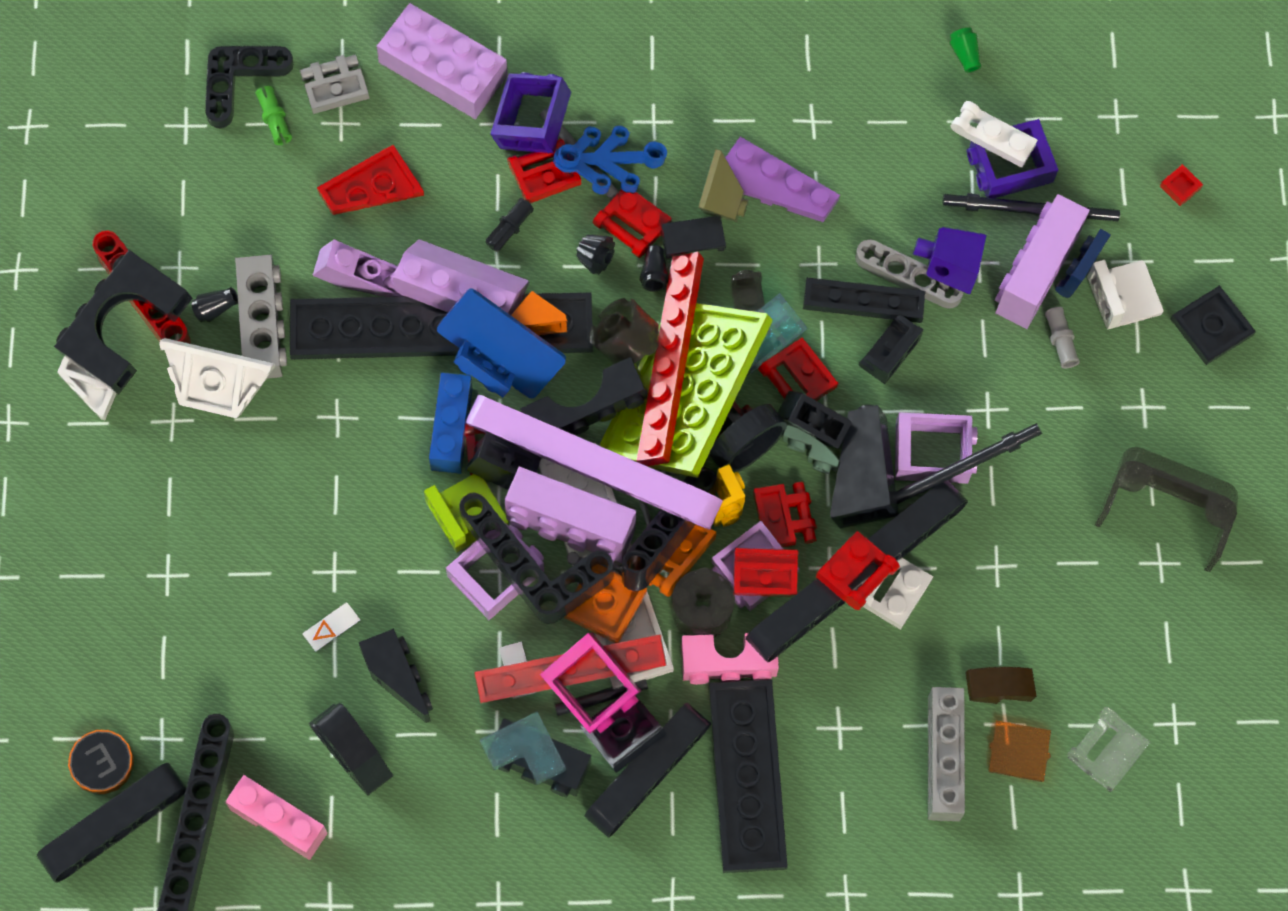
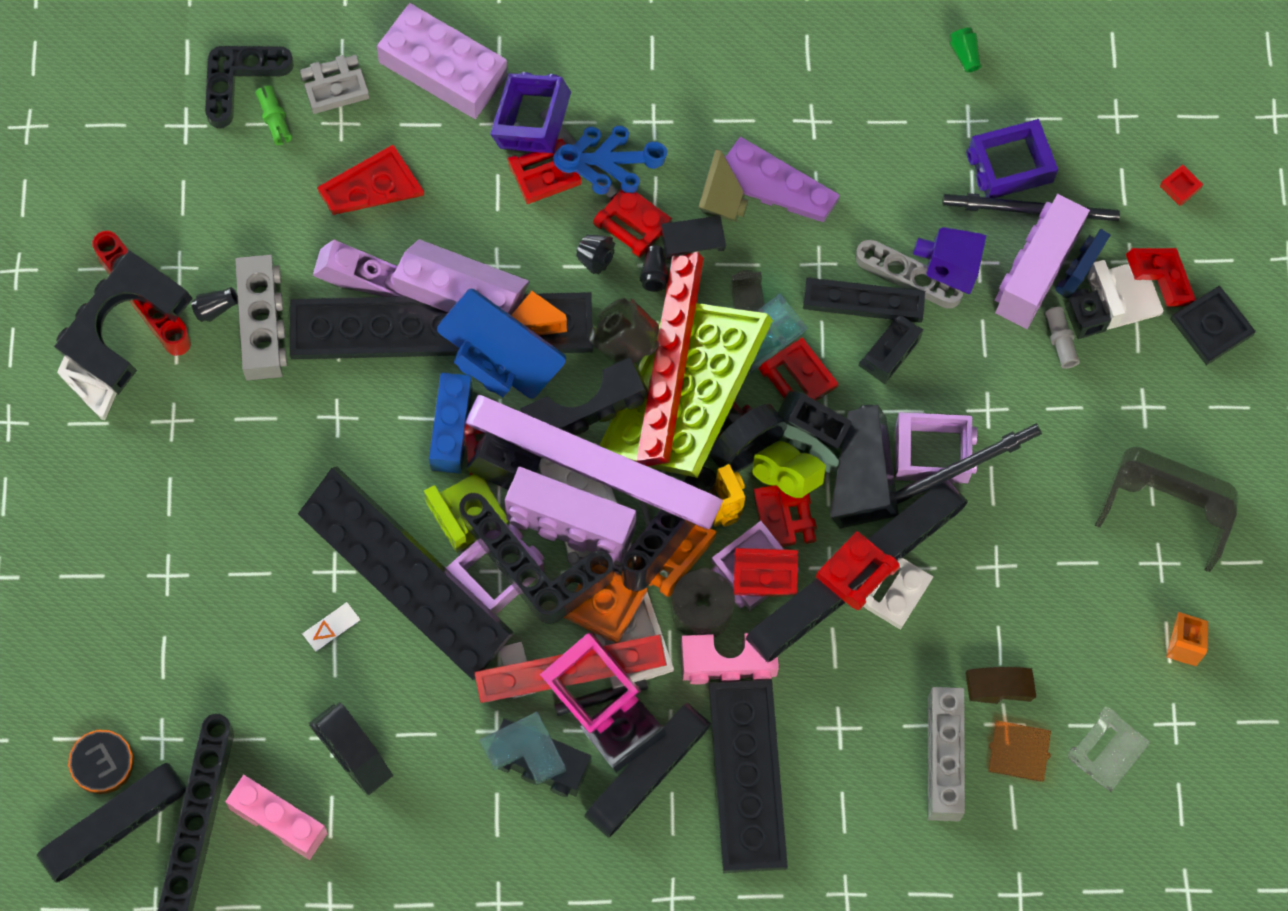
(213, 378): white wing -> none
(389, 668): black slope -> none
(405, 573): none -> black plate
(509, 224): black axle -> none
(788, 469): none -> lime brick
(994, 134): white plate -> none
(1087, 322): none -> black brick
(1167, 269): none -> red plate
(1188, 639): none -> orange slope

